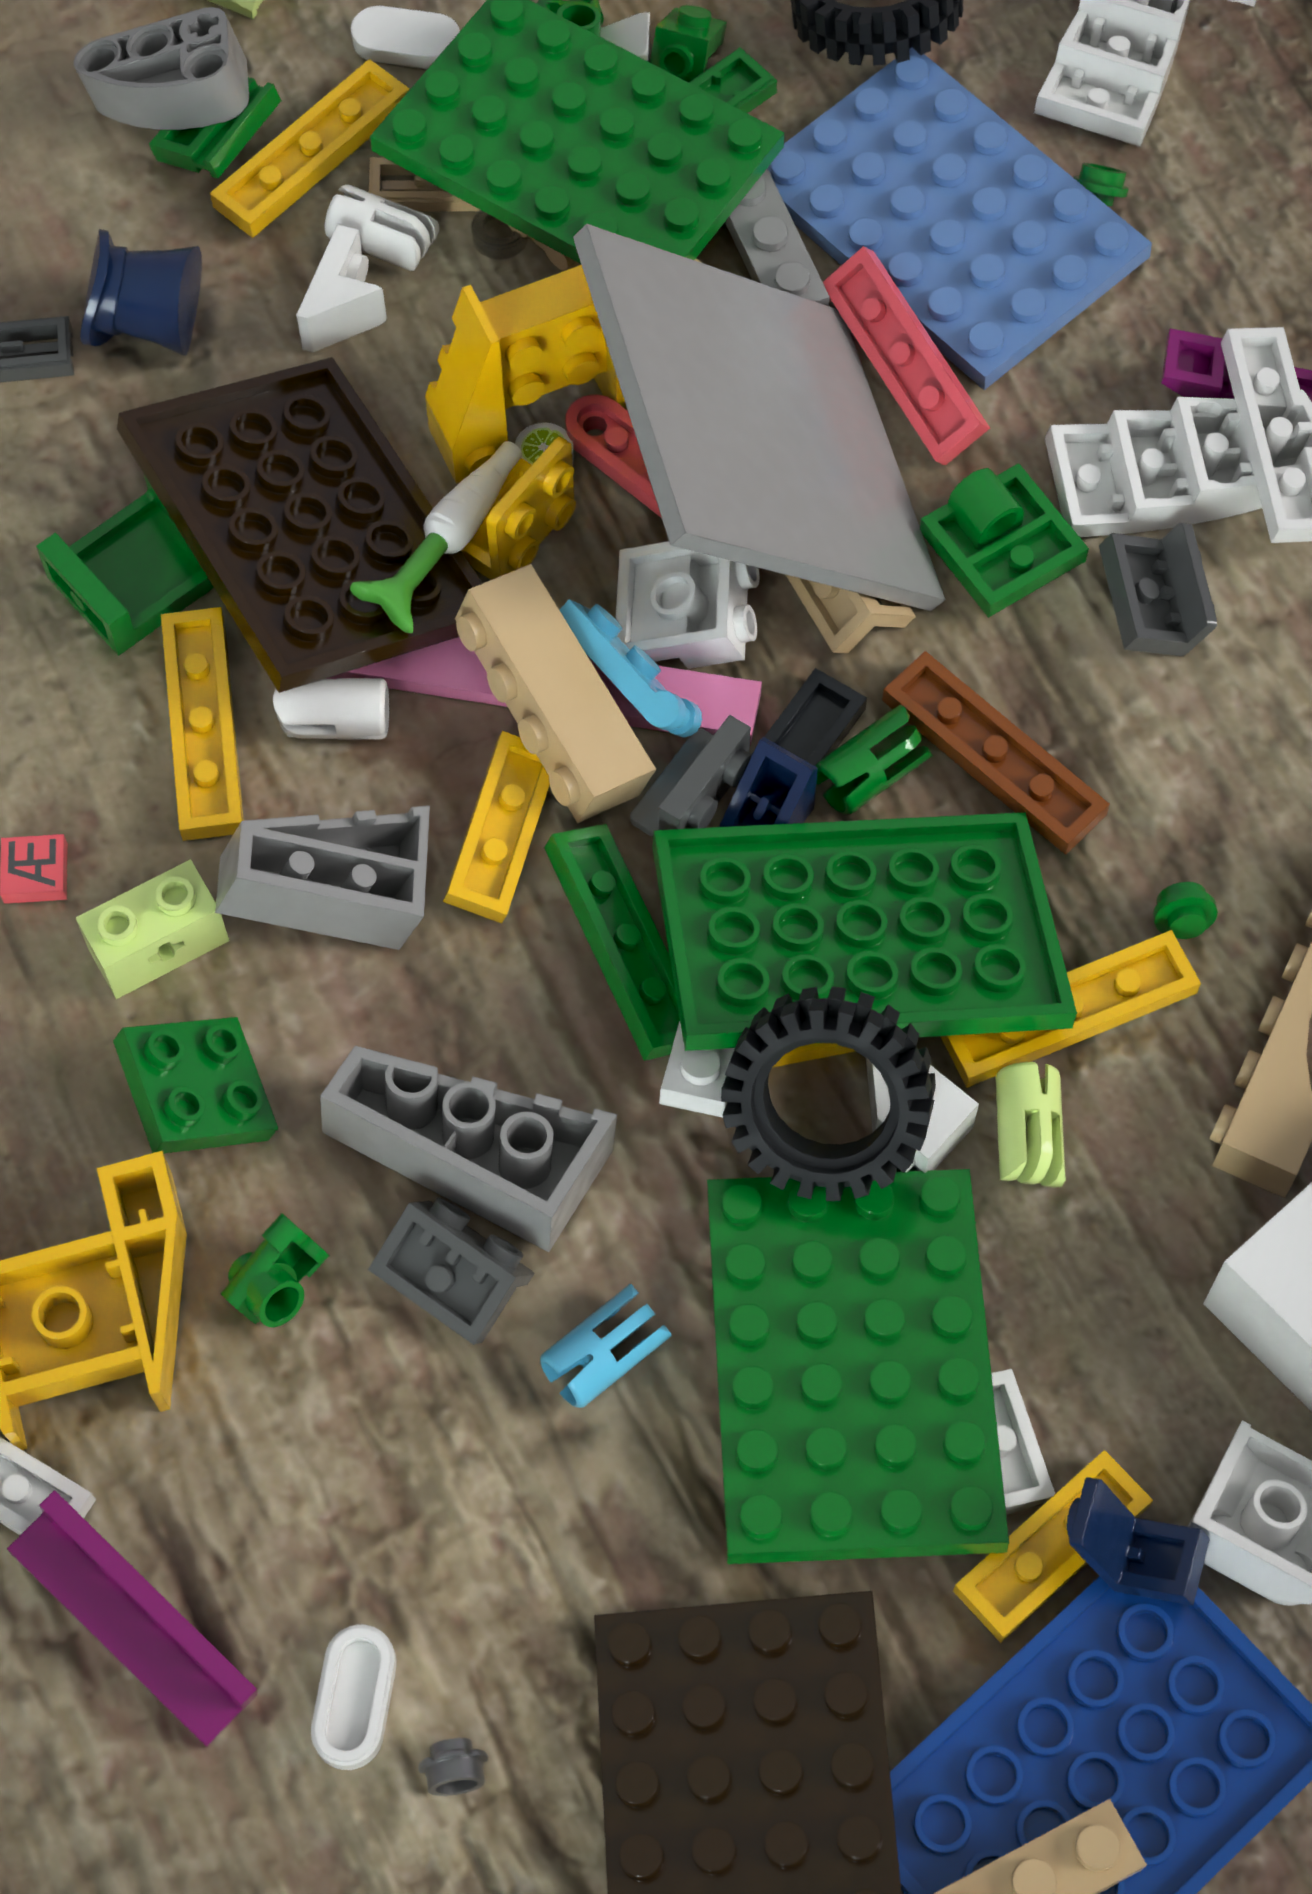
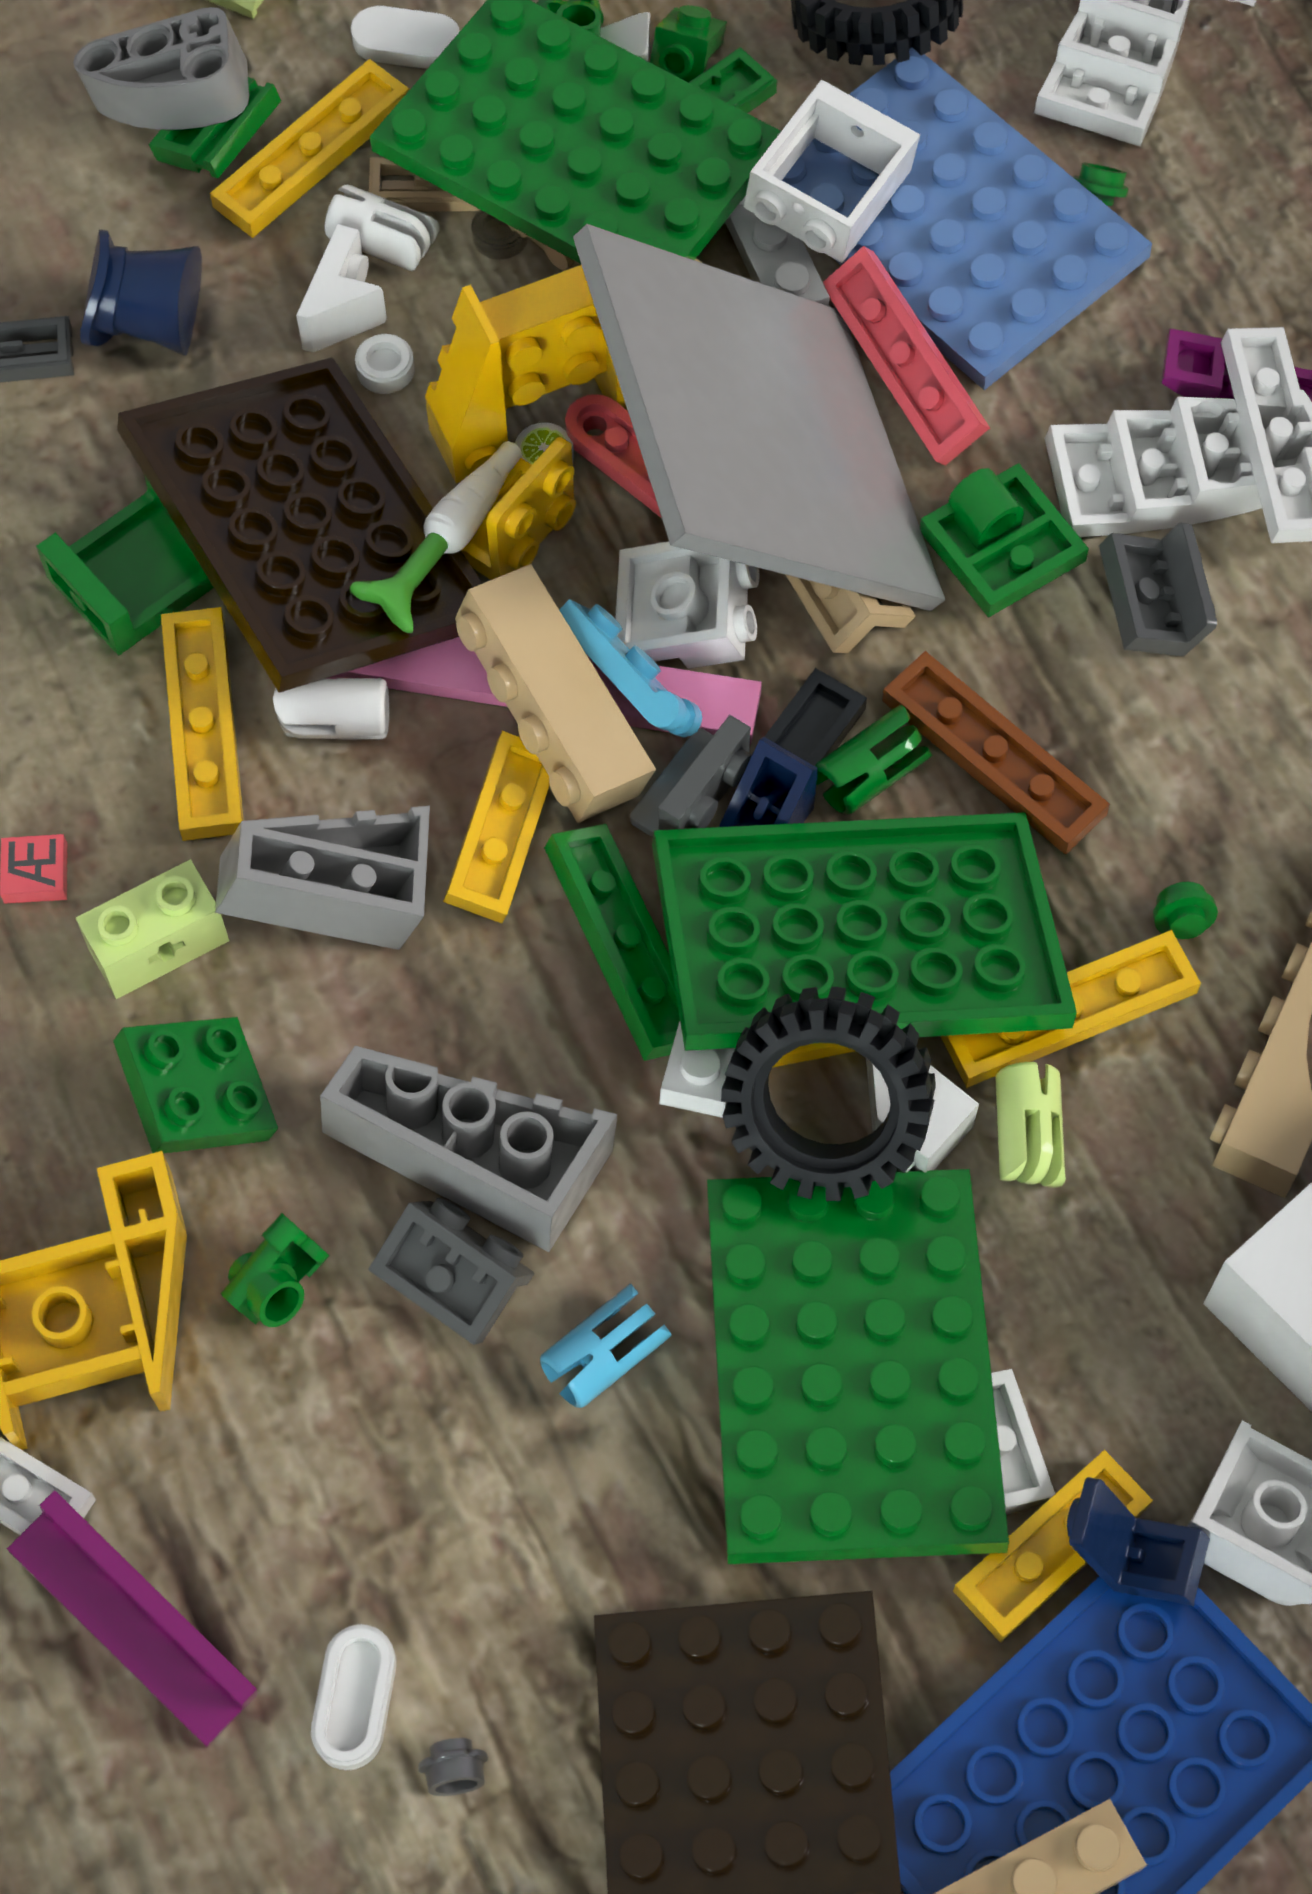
(384, 363): none -> white tile
(831, 119): none -> white window

